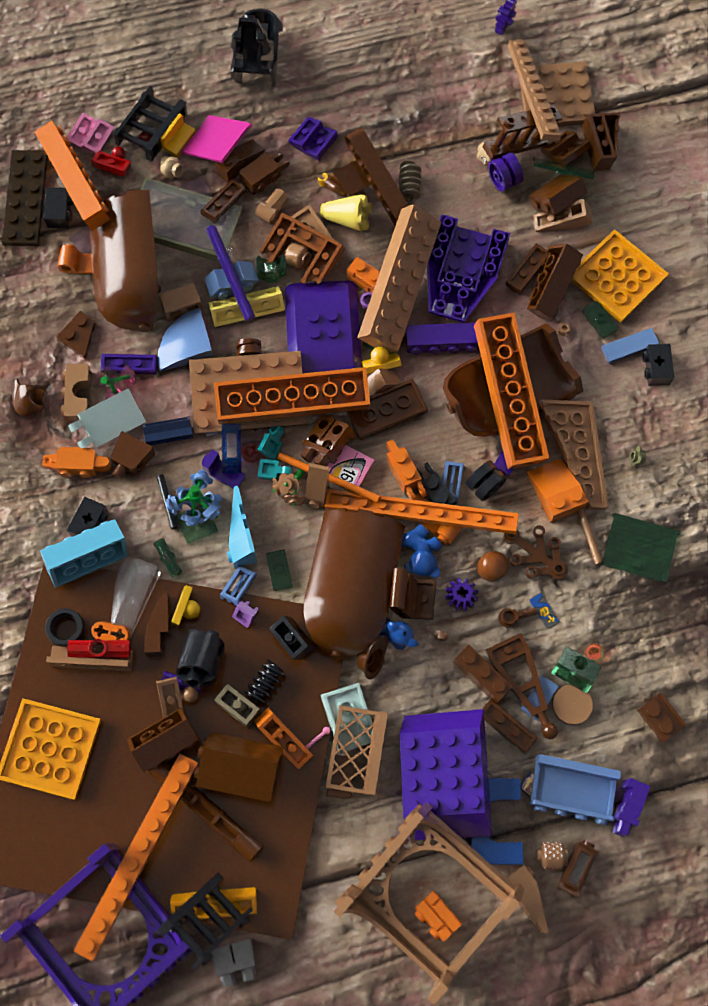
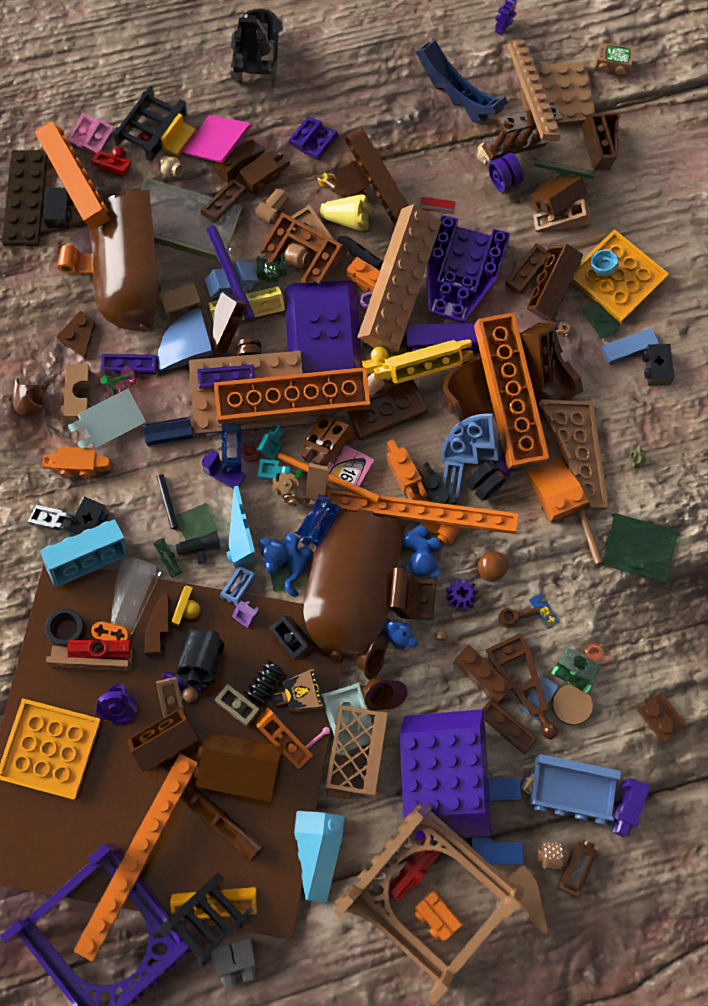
(51, 518): none -> hinge
(116, 705): none -> dark purple tile
(130, 455): reddish brown torso -> none
(192, 496): medium blue plant -> none
(197, 545): none -> black piece
(208, 376): none -> dark purple tile
(227, 318): none -> slope
(276, 554): none -> blue animal
(301, 693): none -> torso
(318, 521): none -> clear blue window
(318, 846): none -> medium azure wedge
(360, 251): none -> black hinge
(384, 694): none -> reddish brown piece
(410, 180): dark tan piece -> none
(412, 873): none -> red piece
(424, 361): none -> yellow hinge
(437, 204): none -> red sticker
(460, 91): none -> dark blue arch
(473, 440): none -> medium blue brick
(538, 350): none -> reddish brown wedge
(538, 555): reddish brown plant -> none
(566, 149): reddish brown slope -> none
(604, 263): none -> medium azure hair
(614, 59): none -> medium nougat brick

